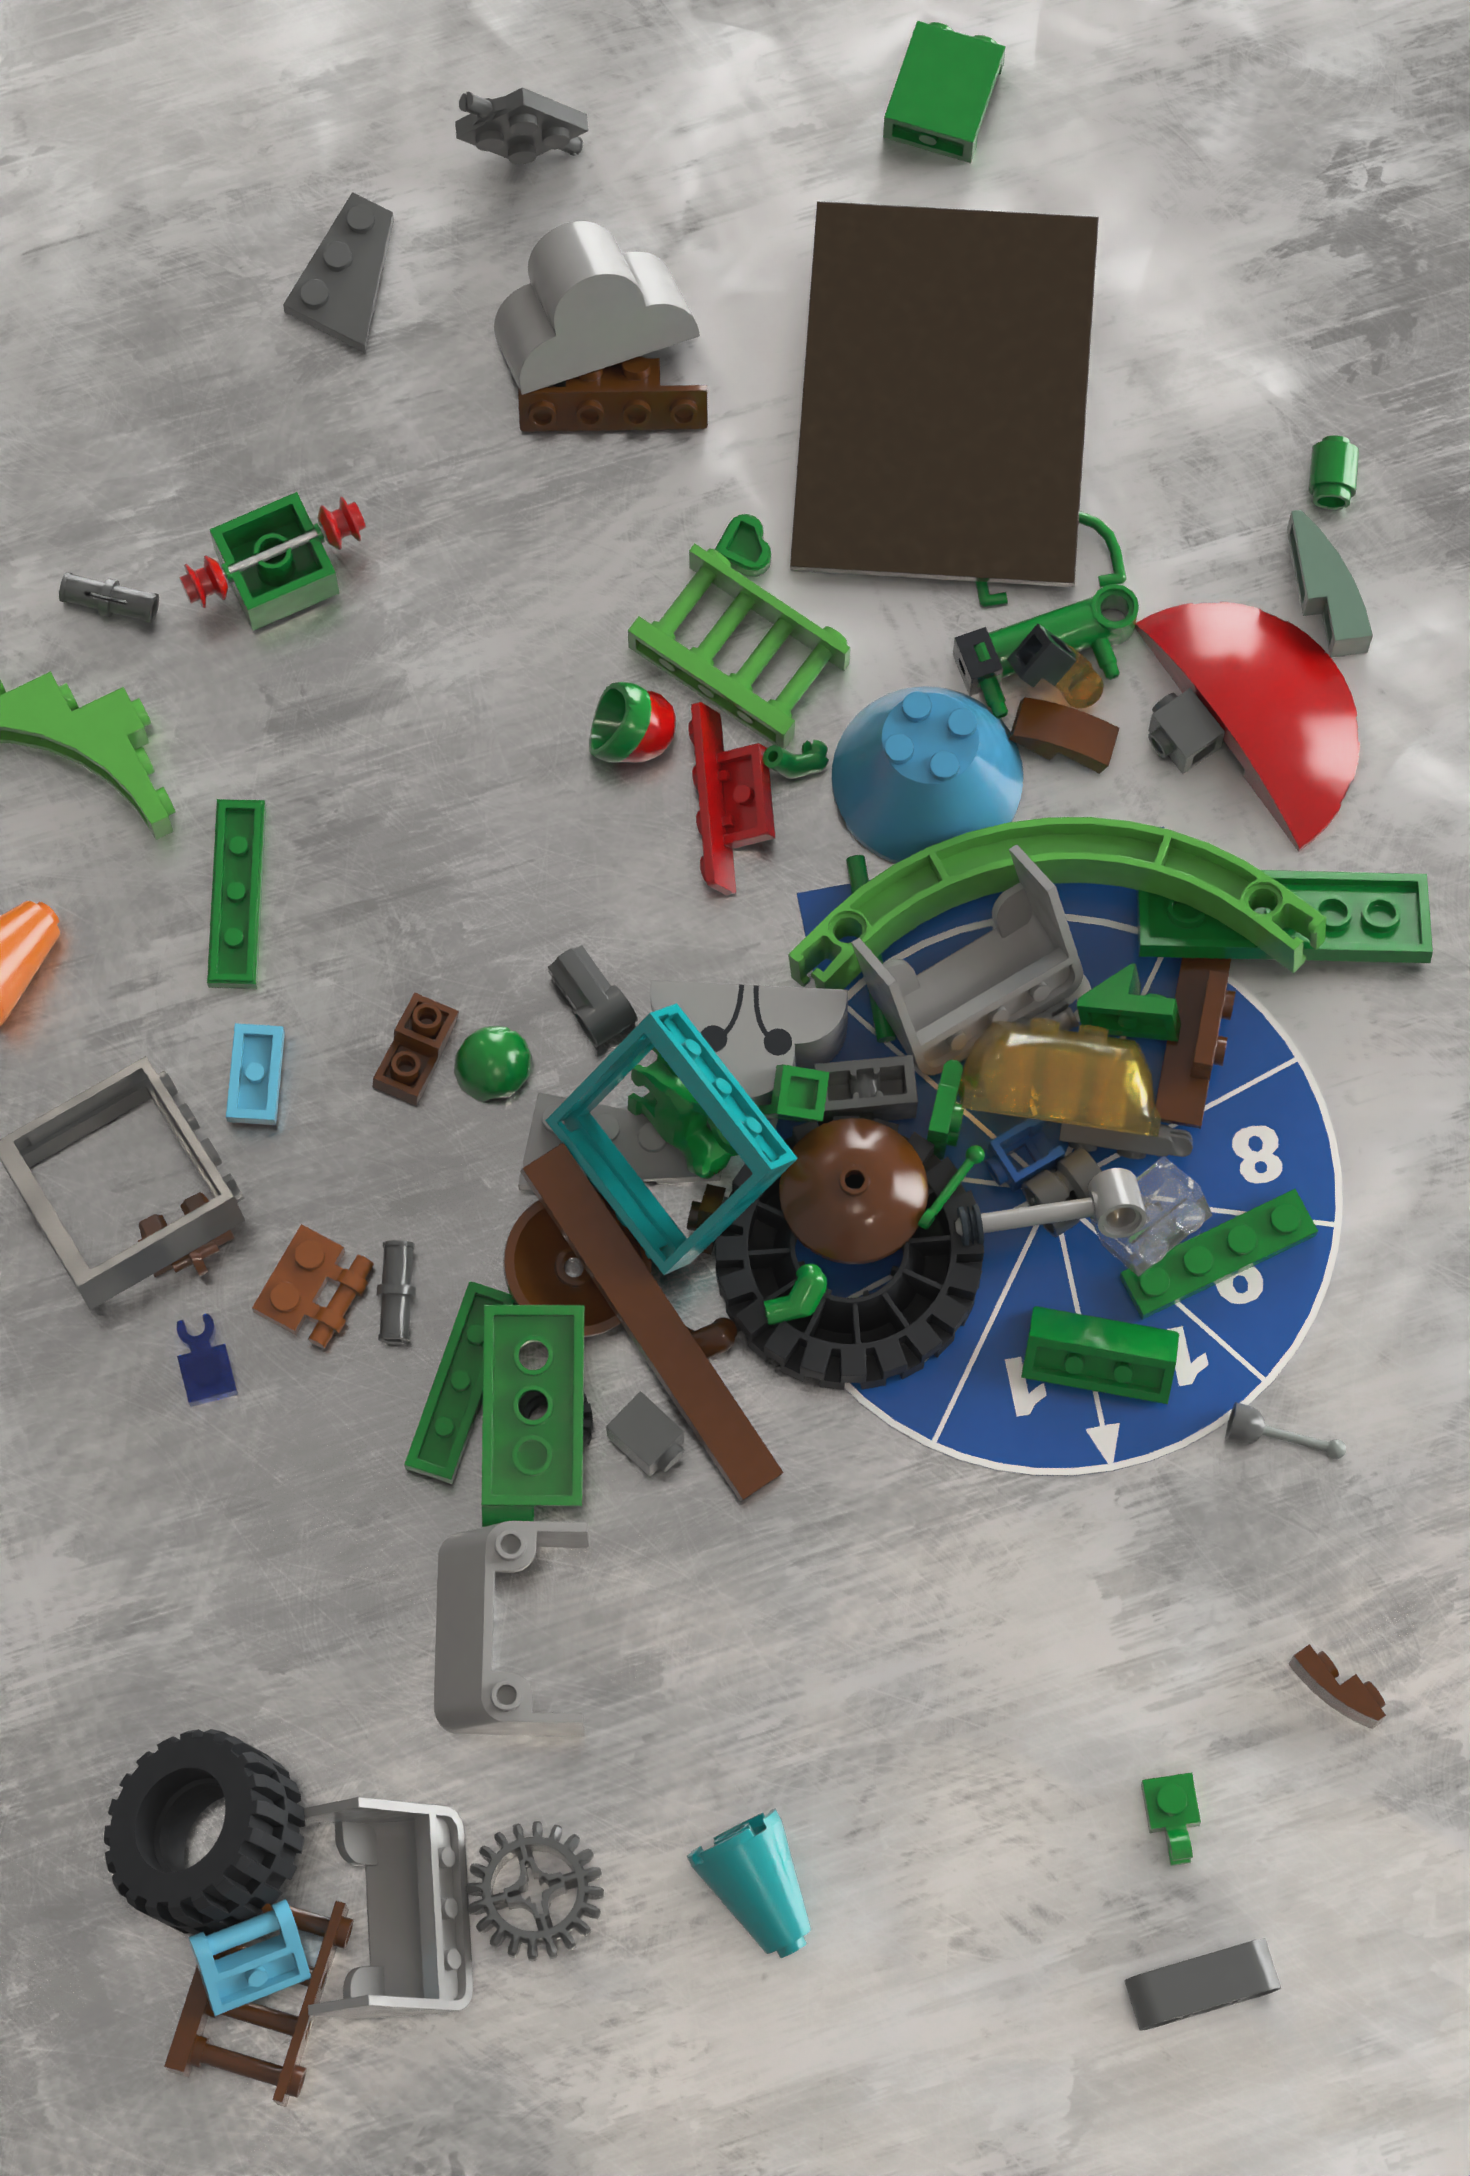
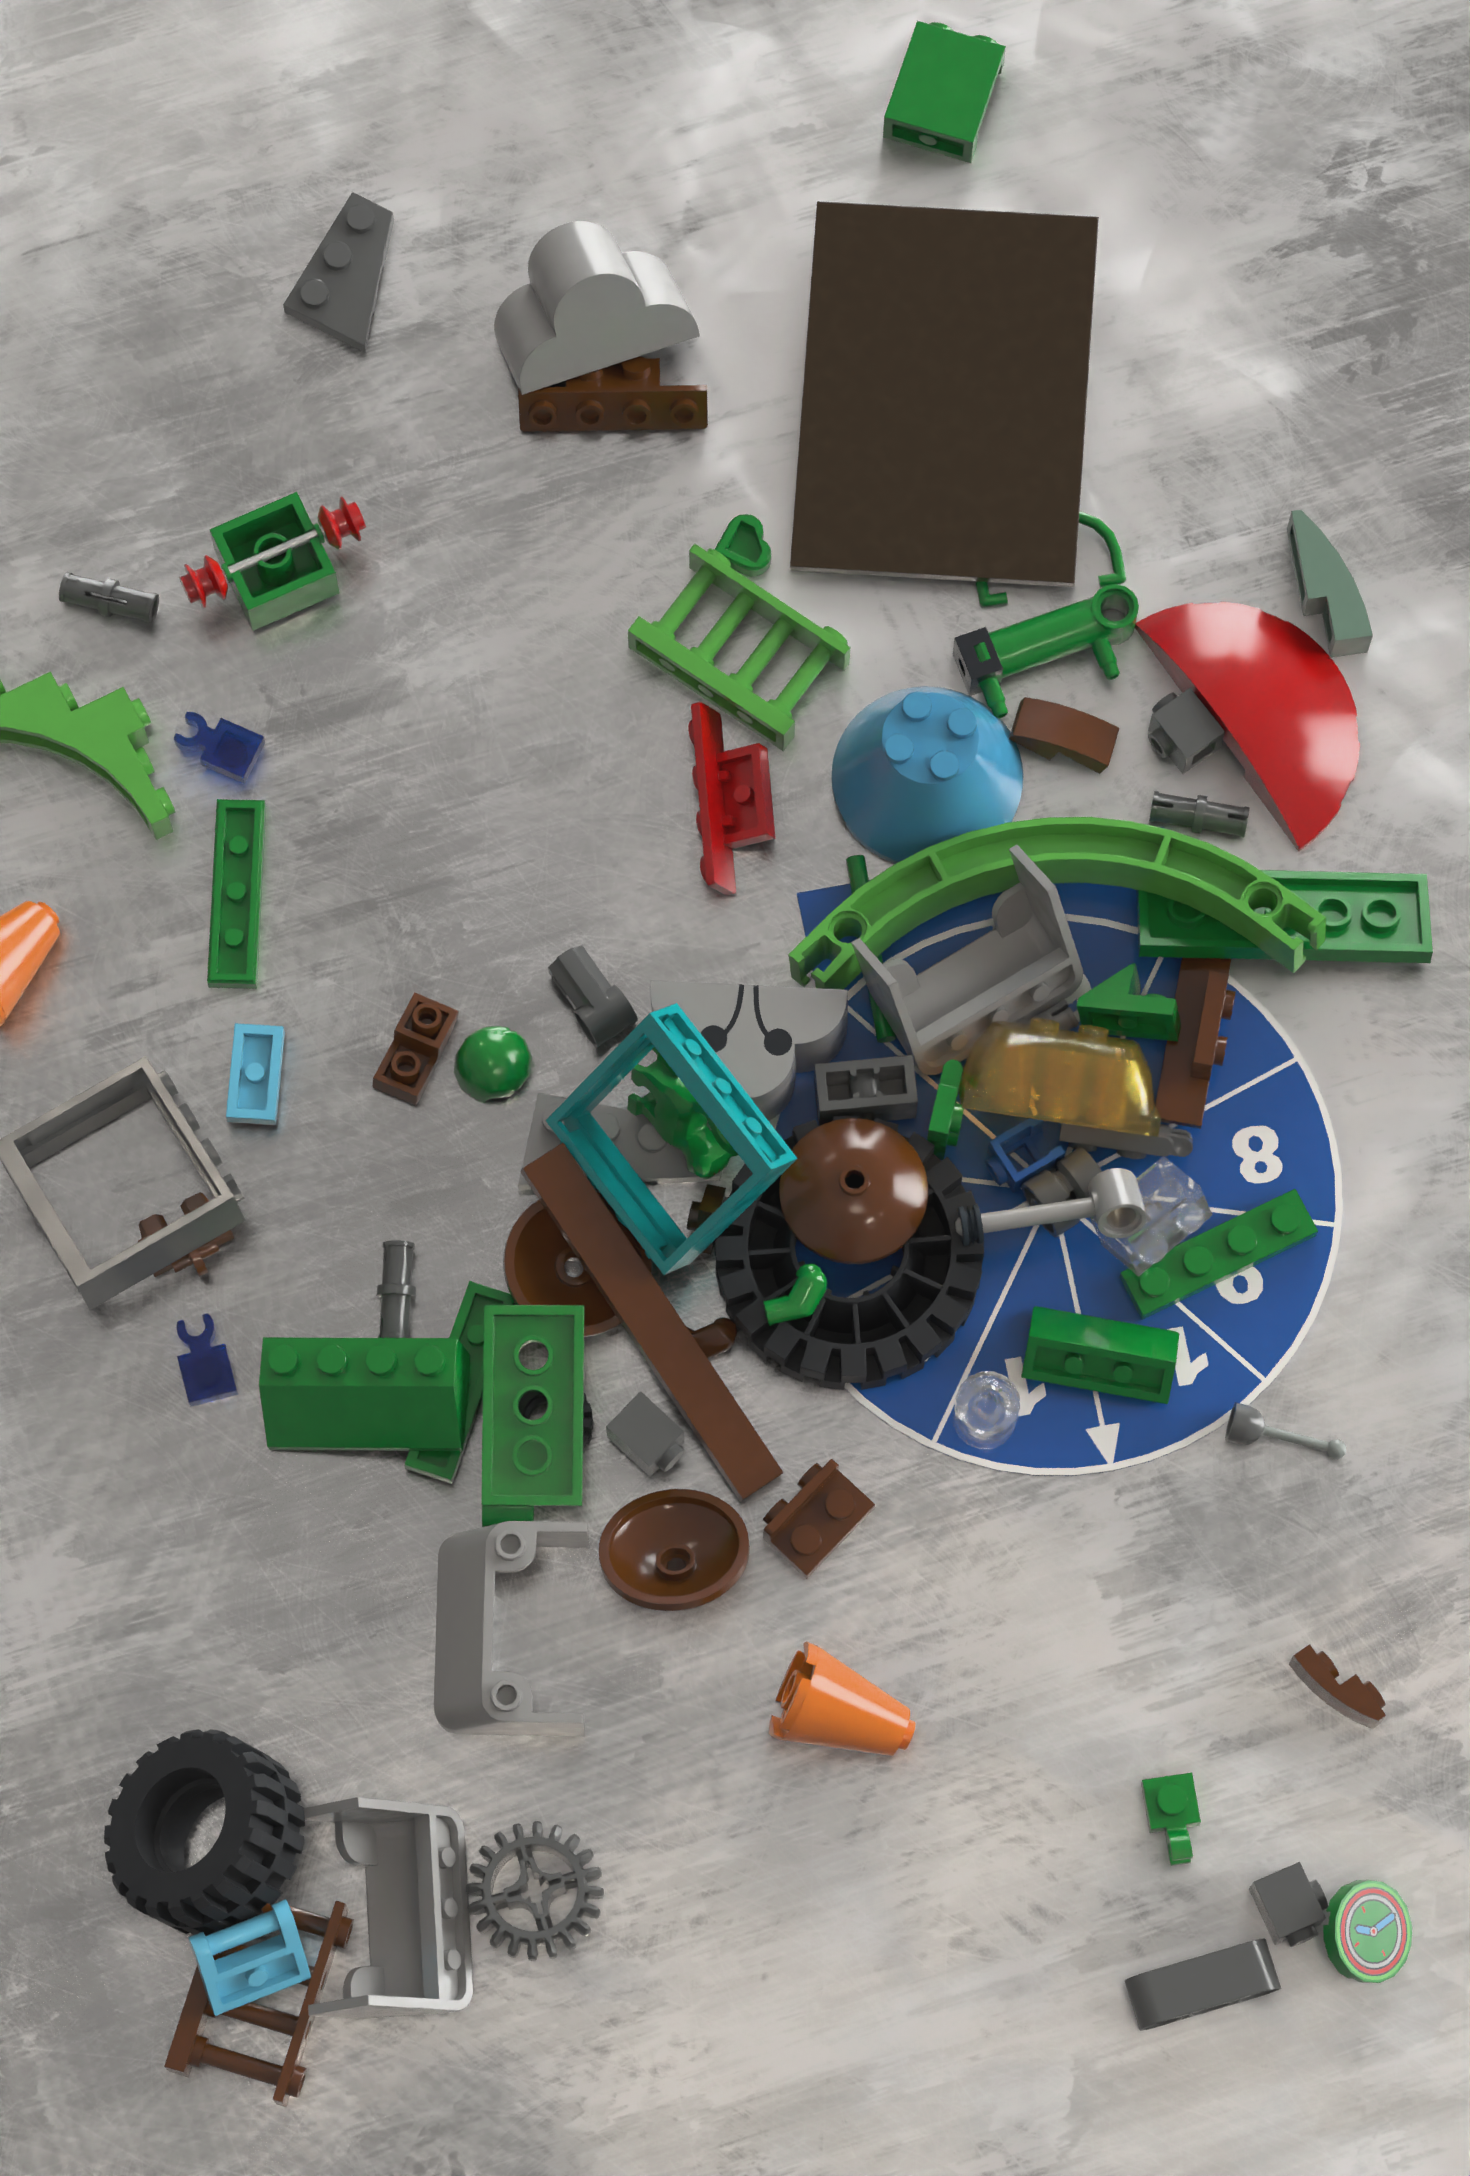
(225, 749): none -> clear blue plate
(300, 1279): dark orange plate -> none
(364, 1393): none -> green slope
(520, 125): dark grey plate -> none
(631, 724): green piece -> none
(674, 1549): none -> reddish brown dish
(757, 1882): teal cone -> none
(792, 766): green arm -> none
(797, 1094): green panel -> none
(816, 1518): none -> reddish brown bracket
(838, 1707): none -> orange cone
(974, 1155): green hinge -> none
(986, 1410): none -> clear wheel
(1058, 663): black leg -> none
(1199, 814): none -> dark grey pin
(1290, 1904): none -> dark grey brick
(1333, 472): green brick -> none
(1368, 1931): none -> tile

